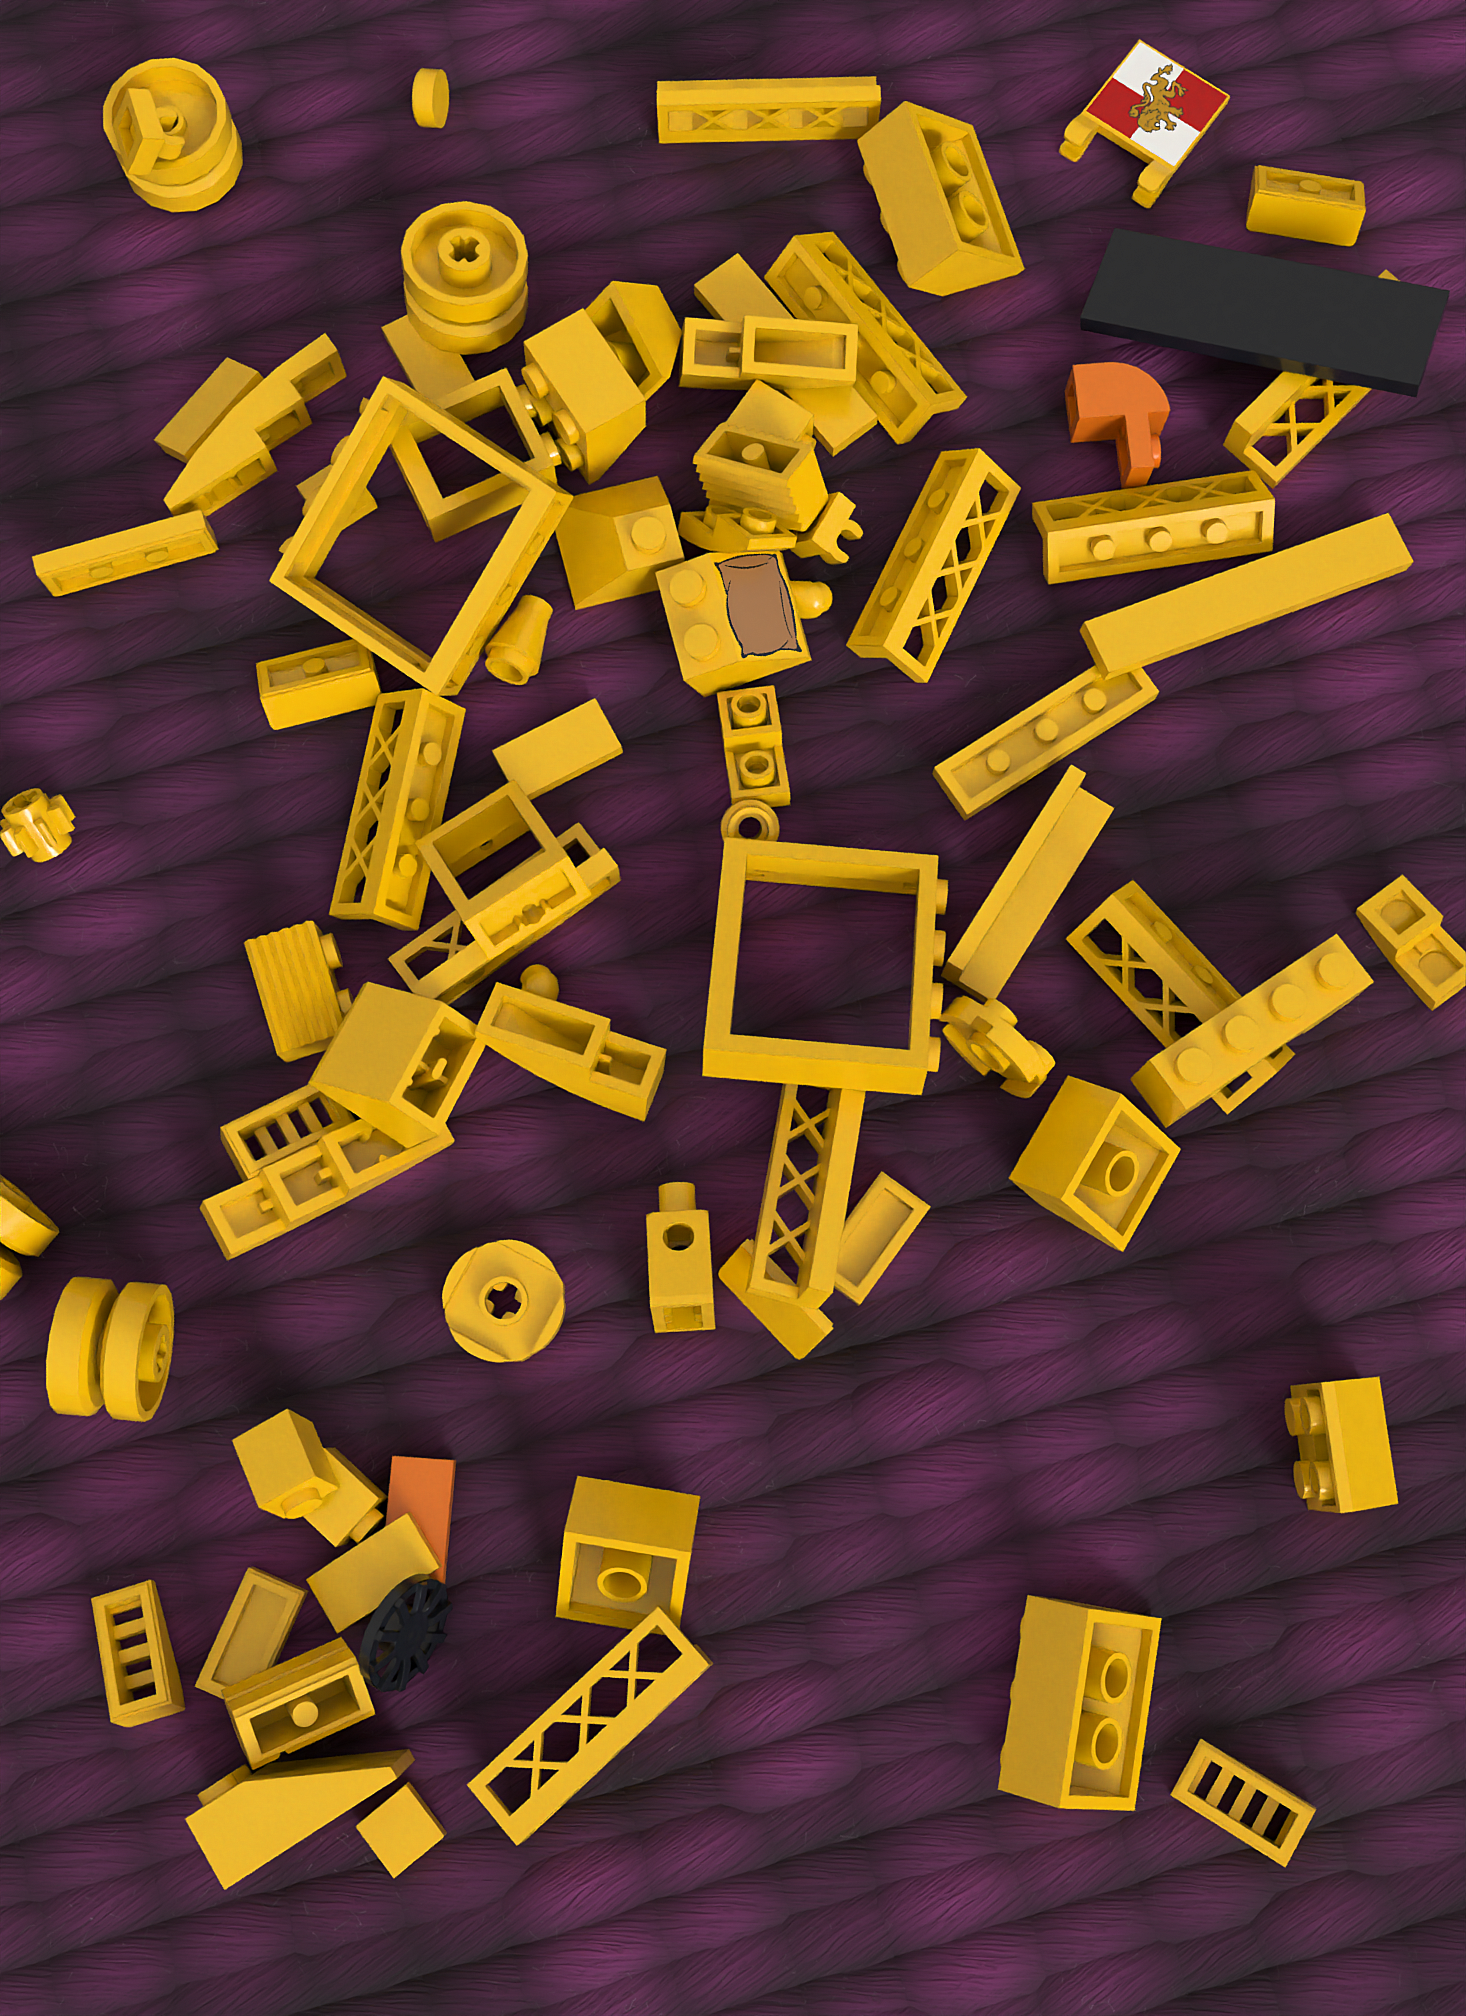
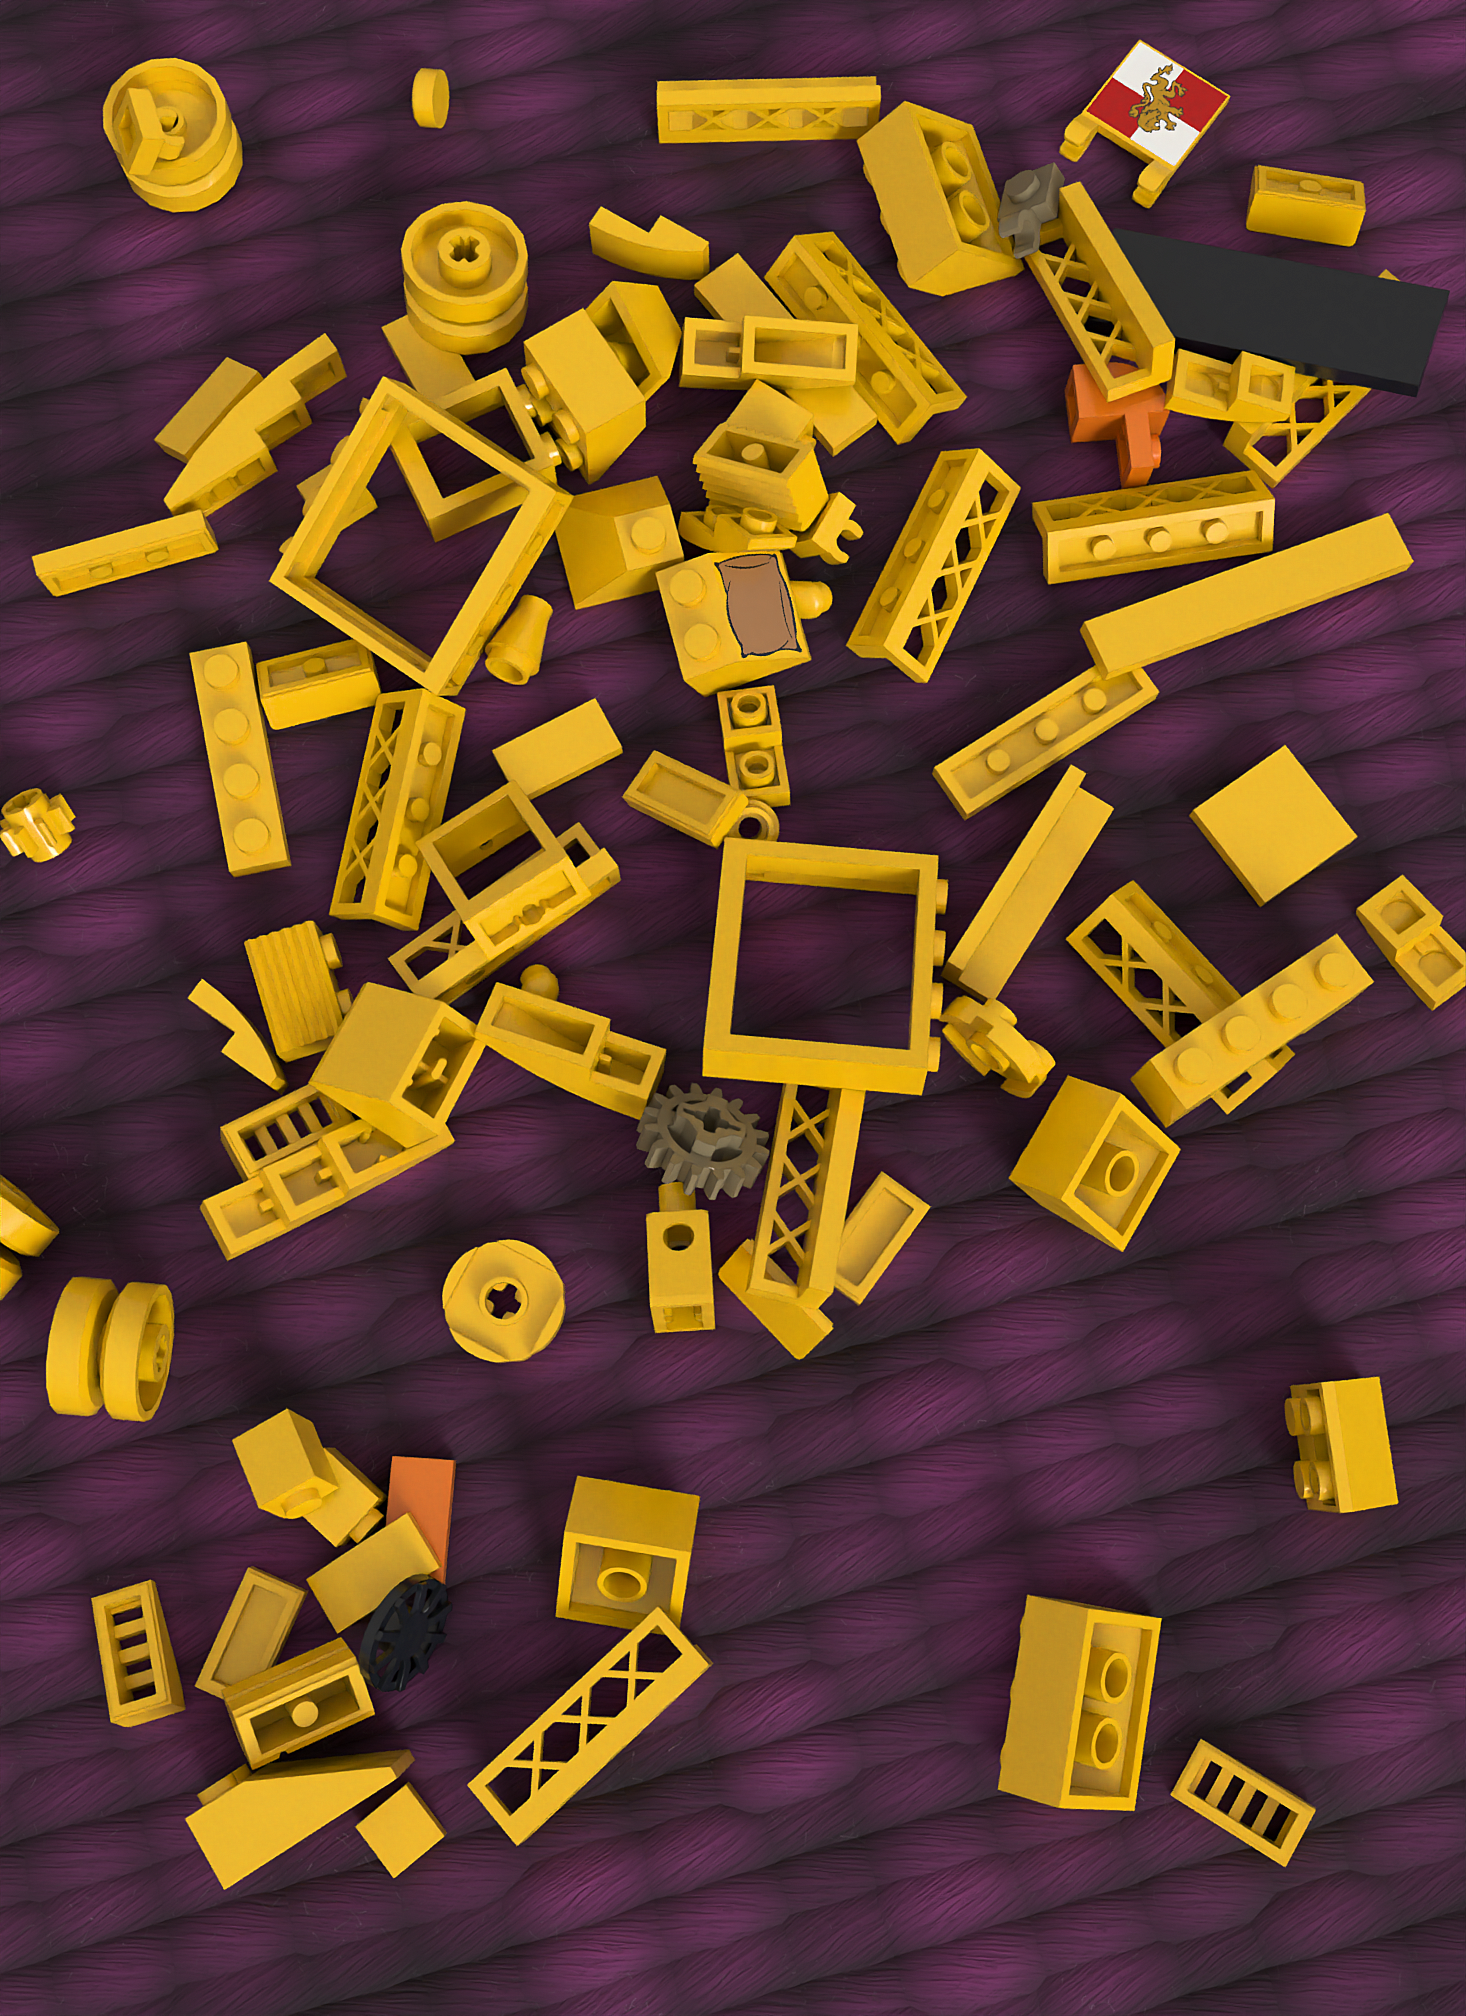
(240, 759): none -> yellow plate
(247, 1044): none -> yellow slope
(662, 252): none -> yellow slope
(686, 799): none -> yellow tile
(702, 1141): none -> dark tan gear
(1027, 203): none -> dark tan plate
(1119, 295): none -> yellow fence
(1240, 392): none -> yellow slope
(1272, 826): none -> yellow tile

